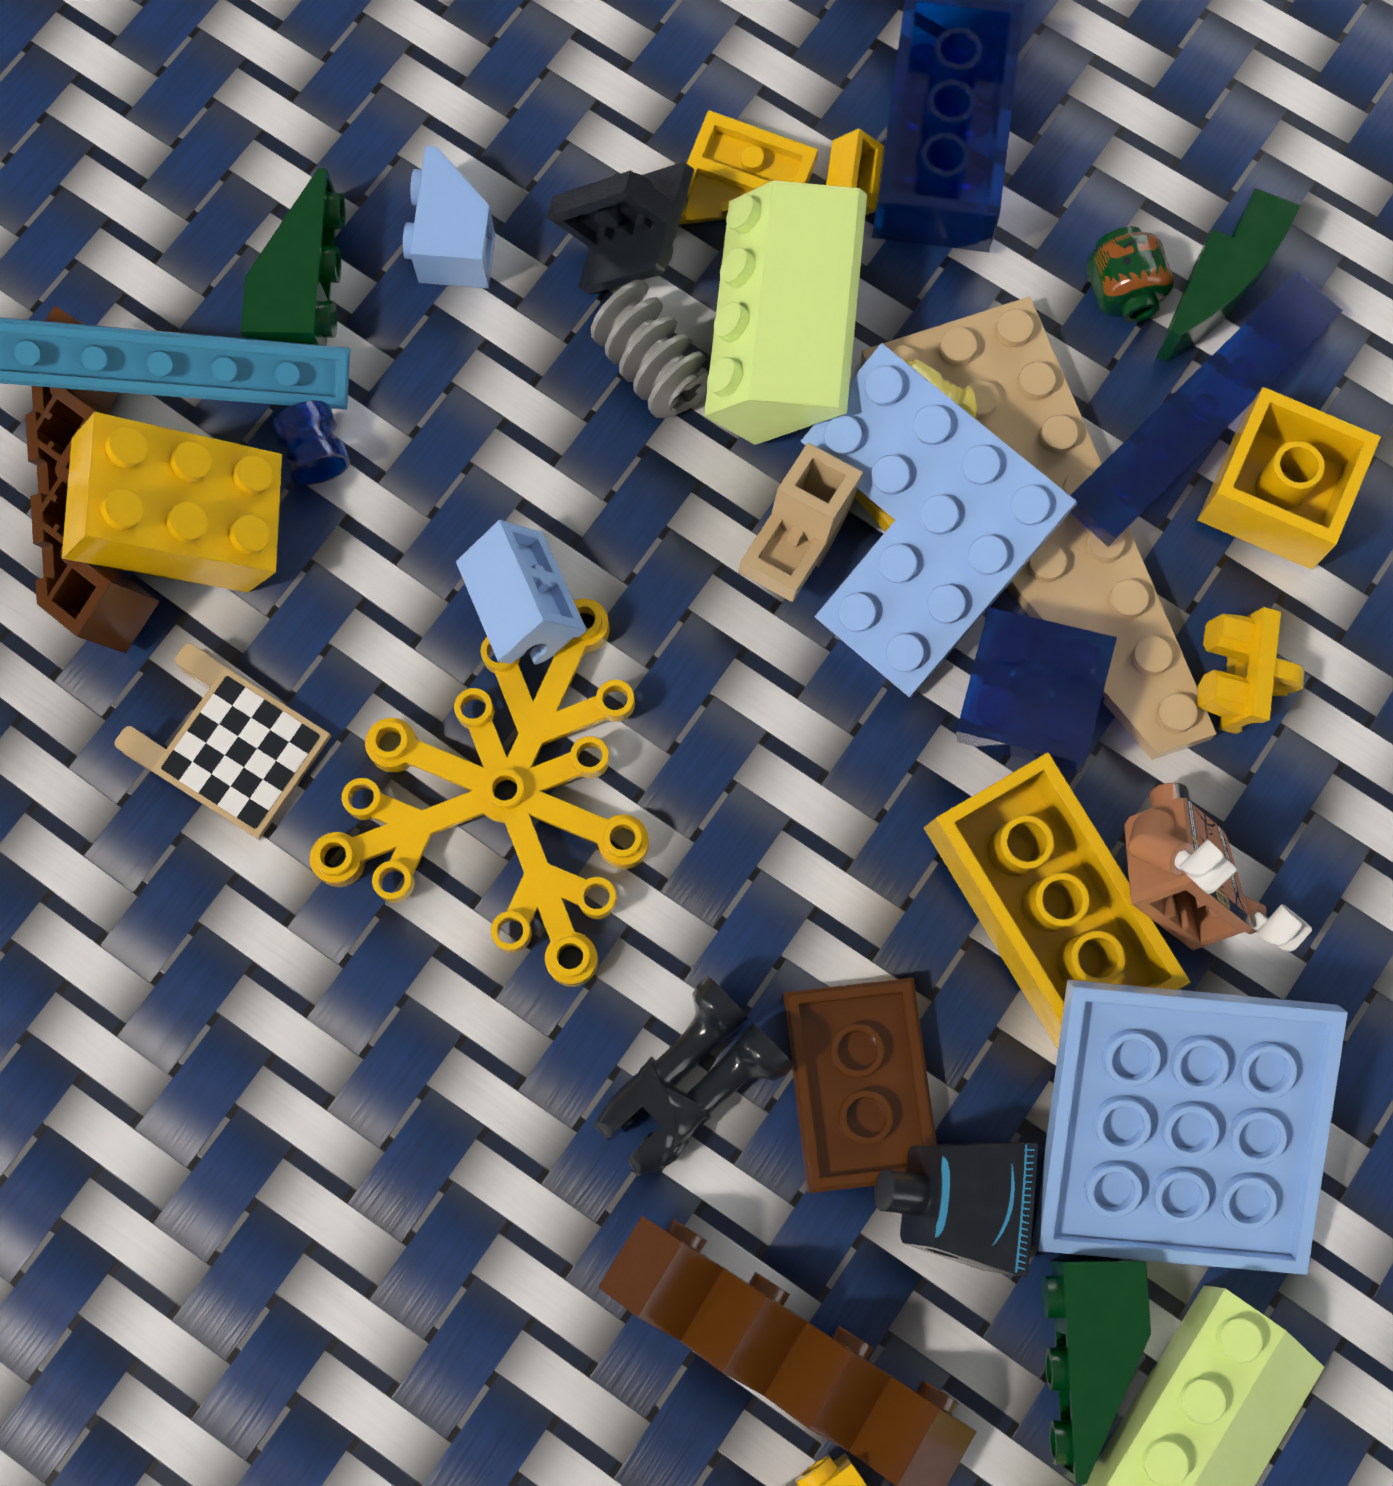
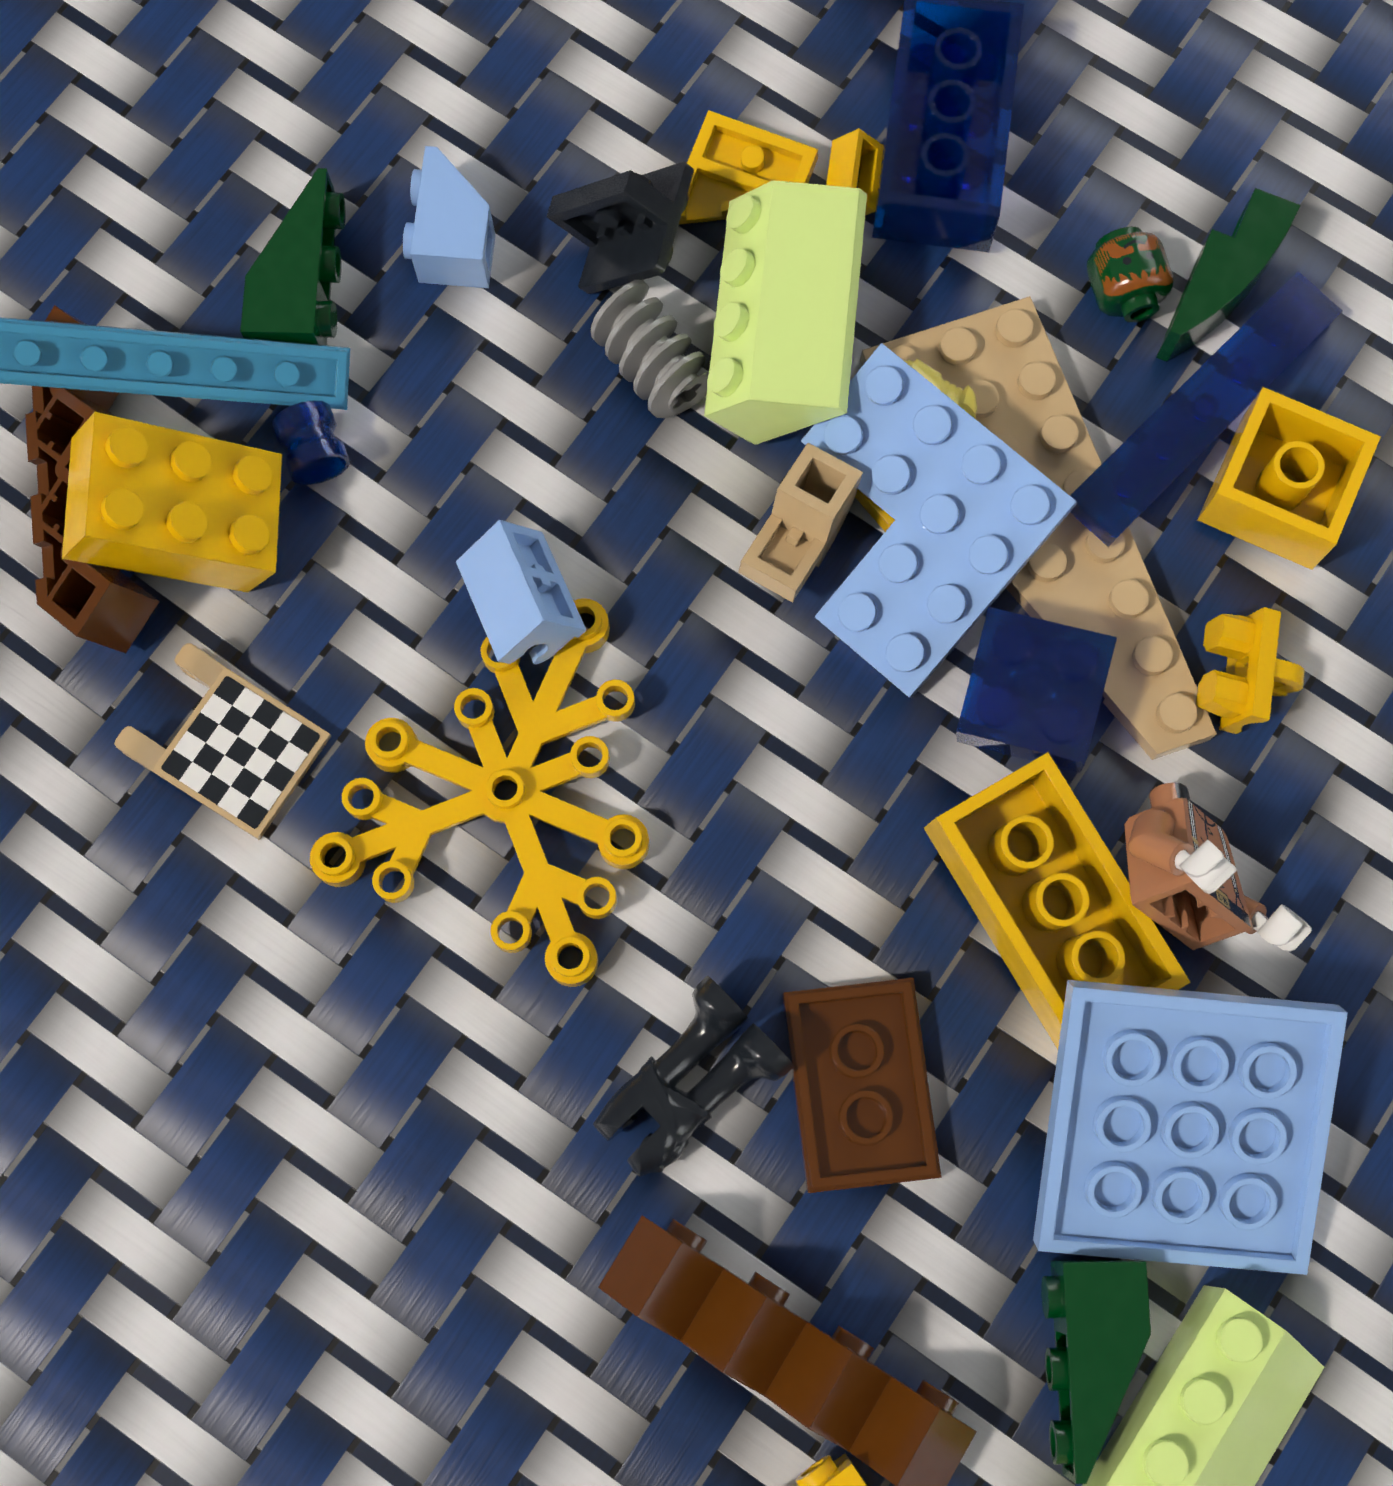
(966, 1202): black torso -> none

